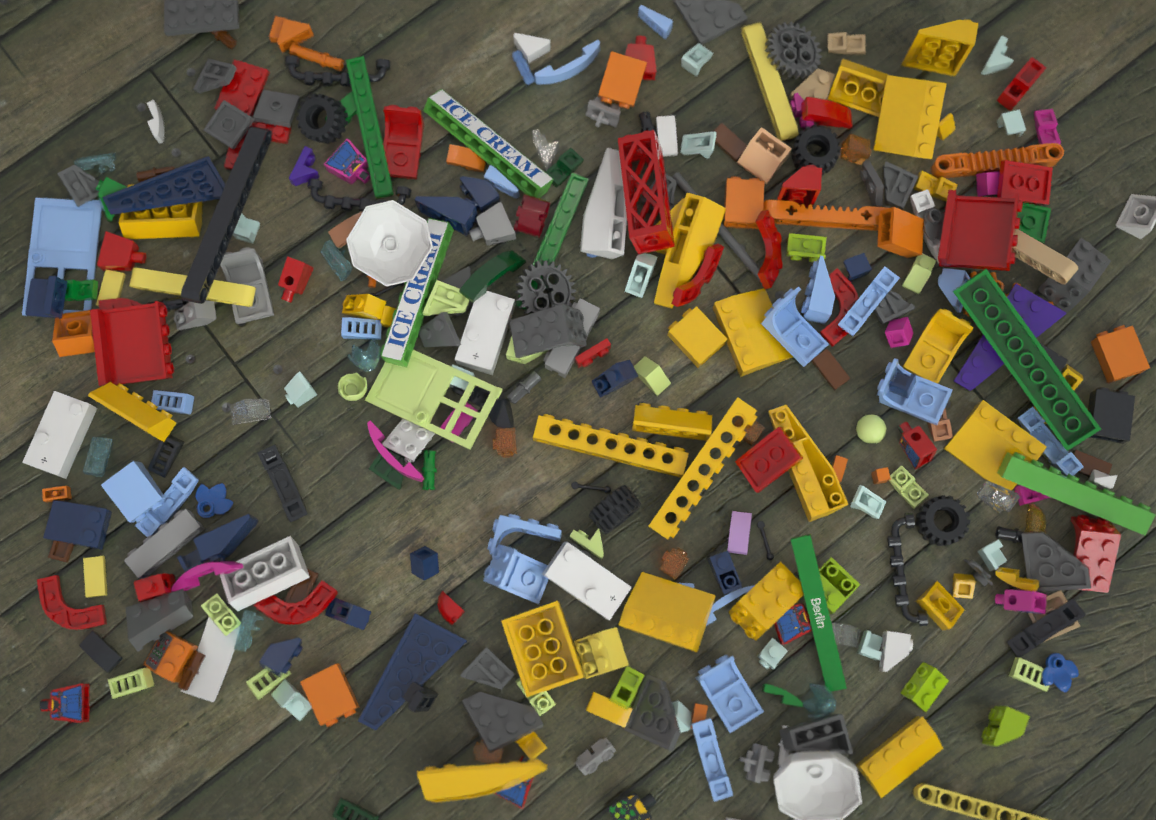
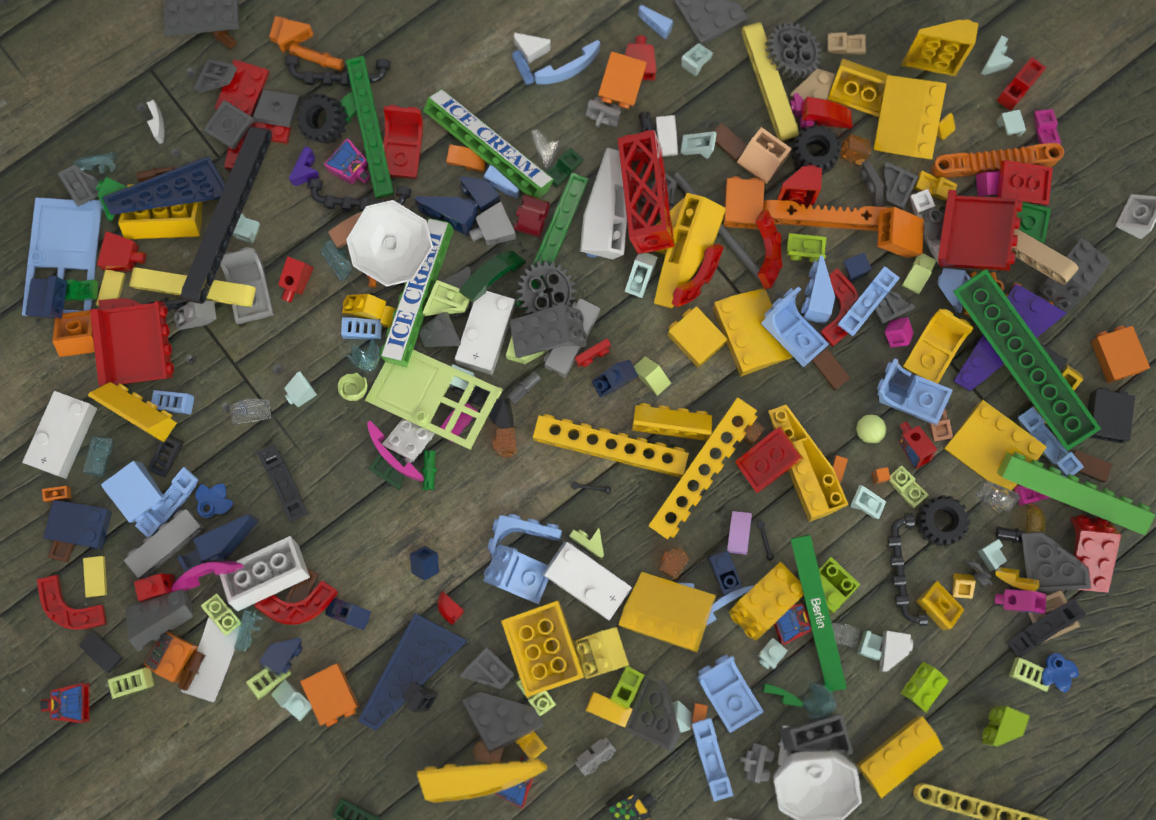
(614, 509): black tyre -> none
(1102, 480): white slope -> none

